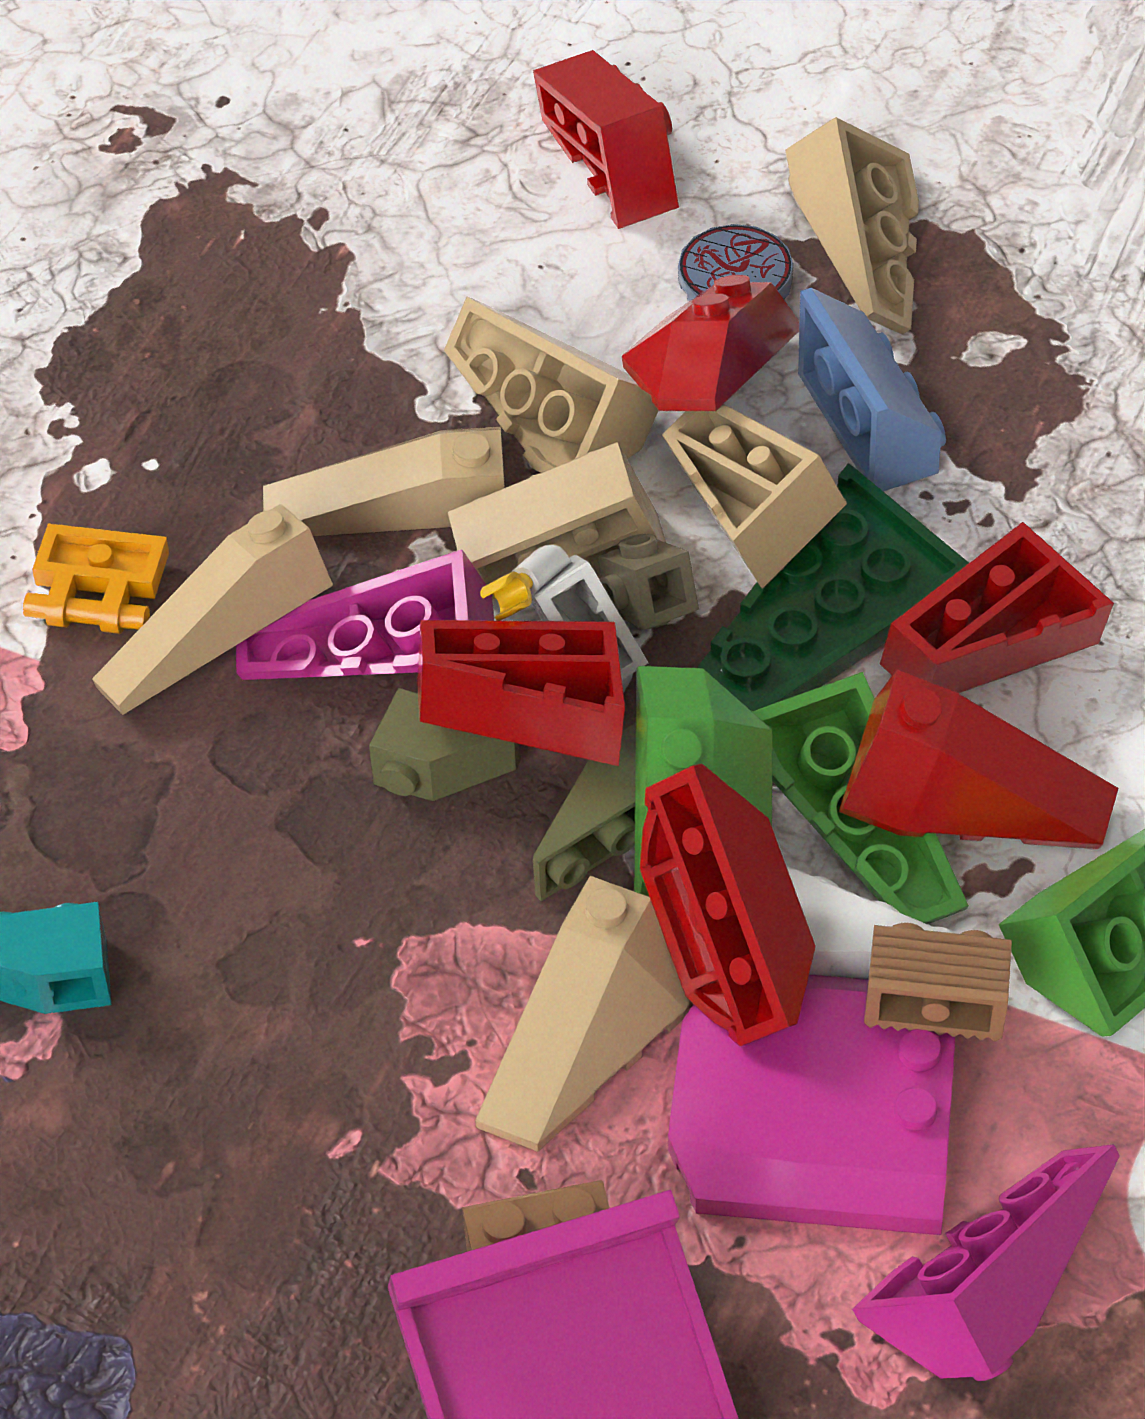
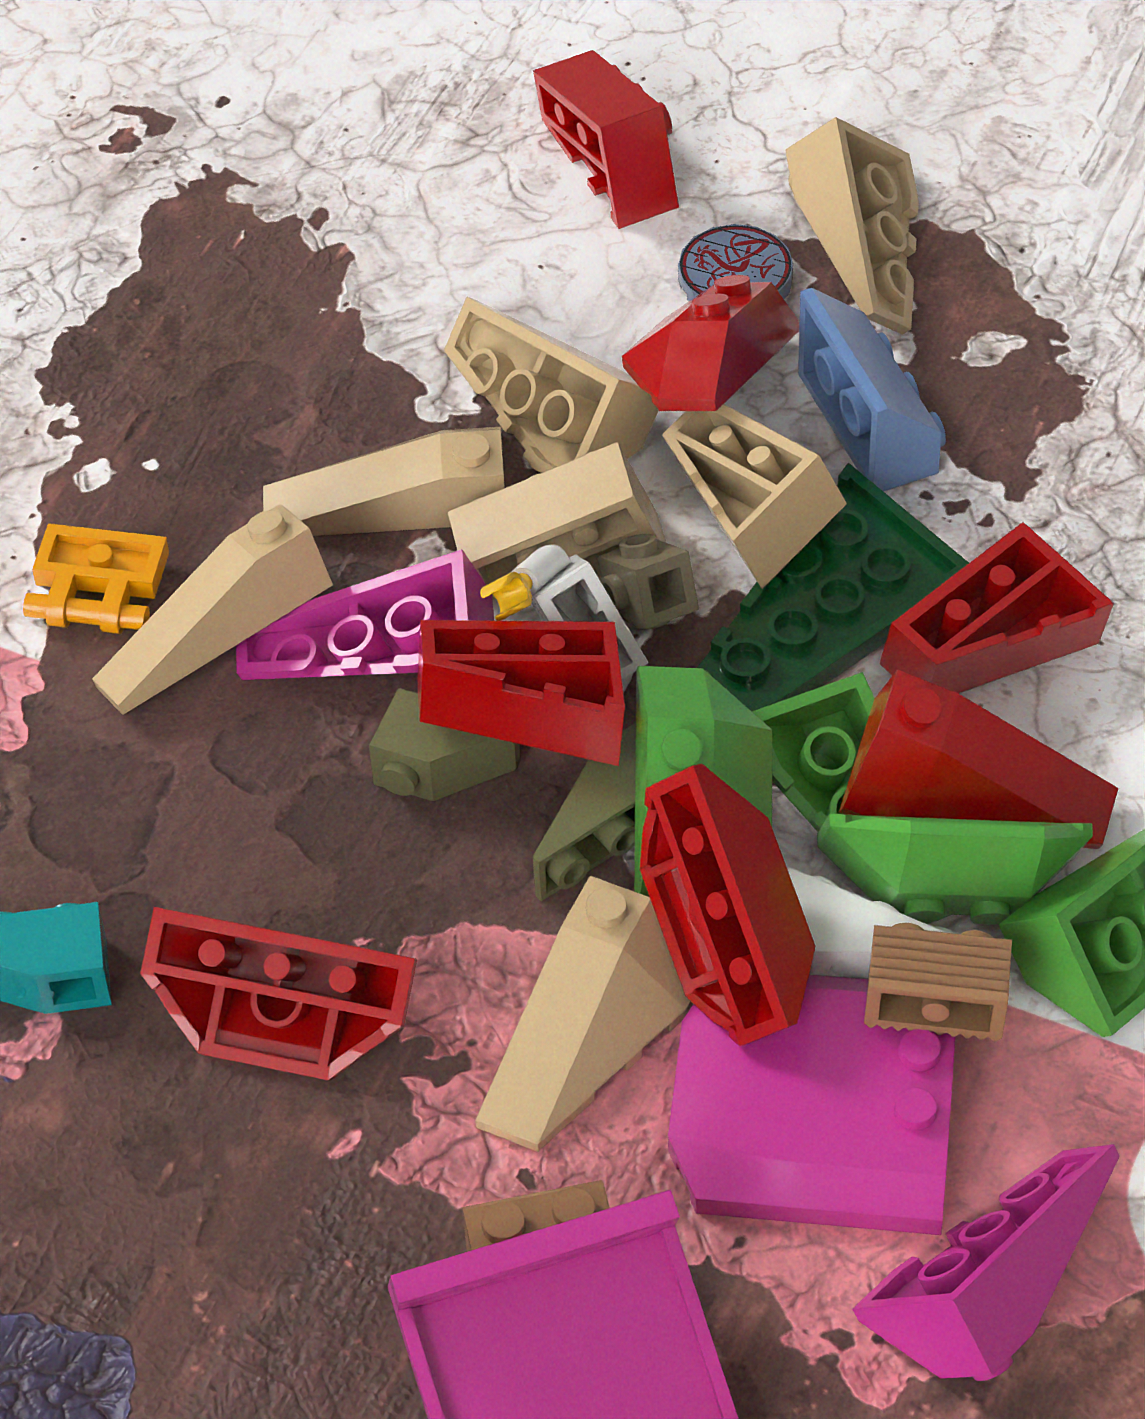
(274, 993): none -> red wedge
(950, 864): none -> bright green wedge

